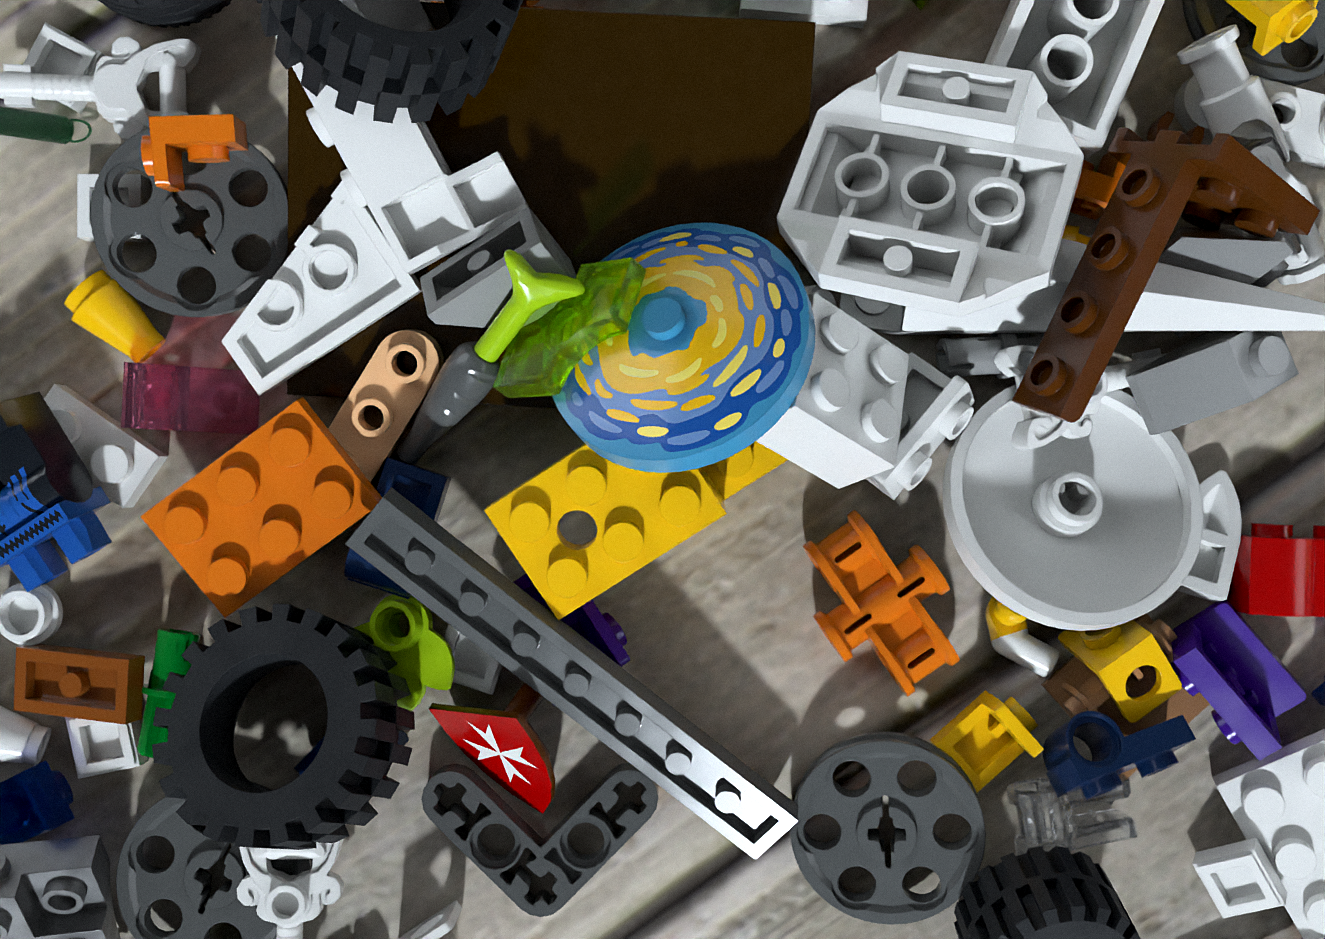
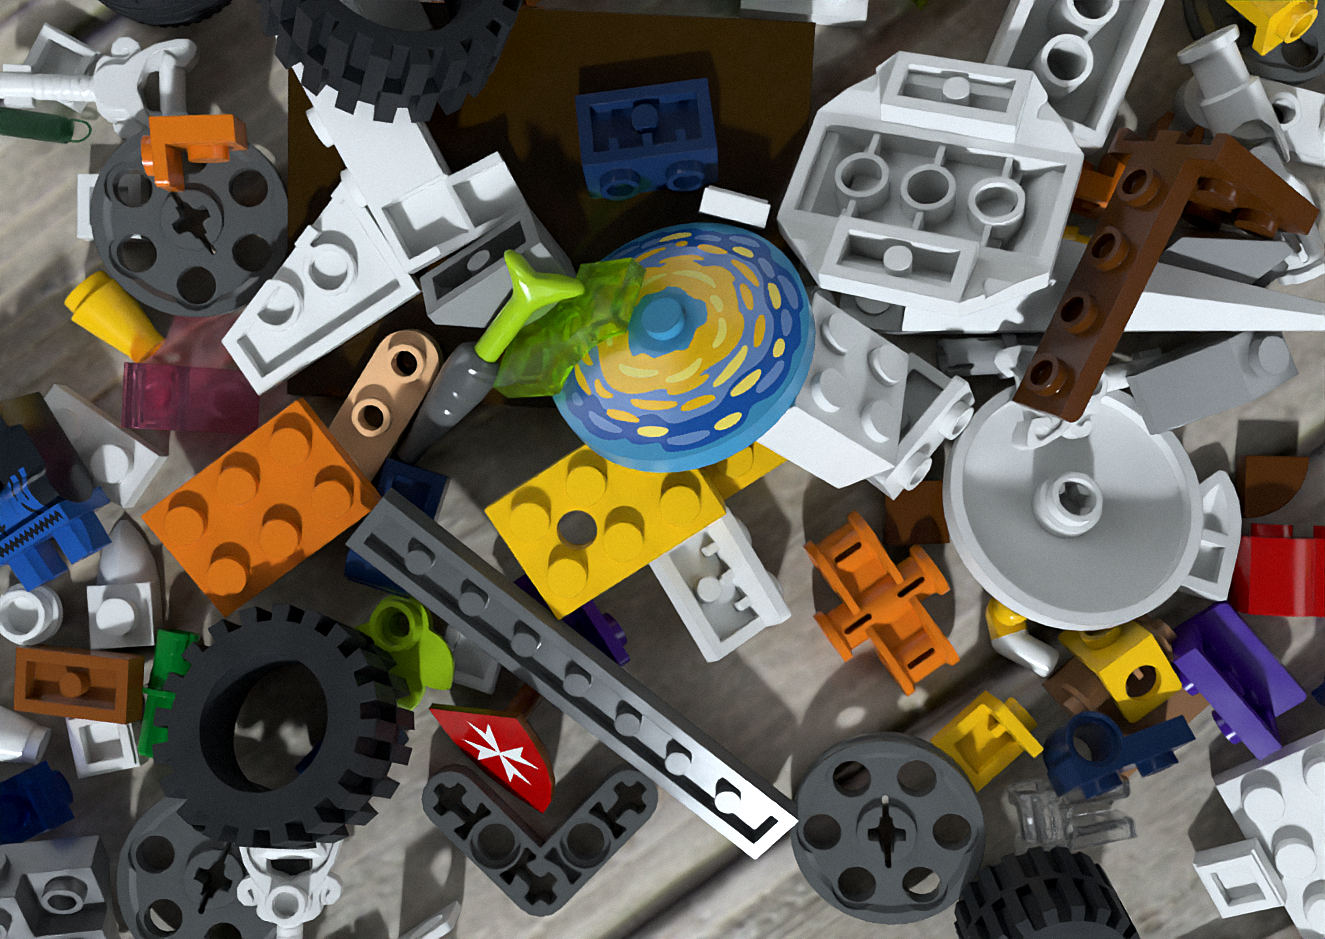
(127, 593): none -> white plate
(647, 139): none -> dark blue bracket
(721, 587): none -> white bracket
(734, 207): none -> white tile
(915, 516): none -> reddish brown tile
(1267, 482): none -> reddish brown tile

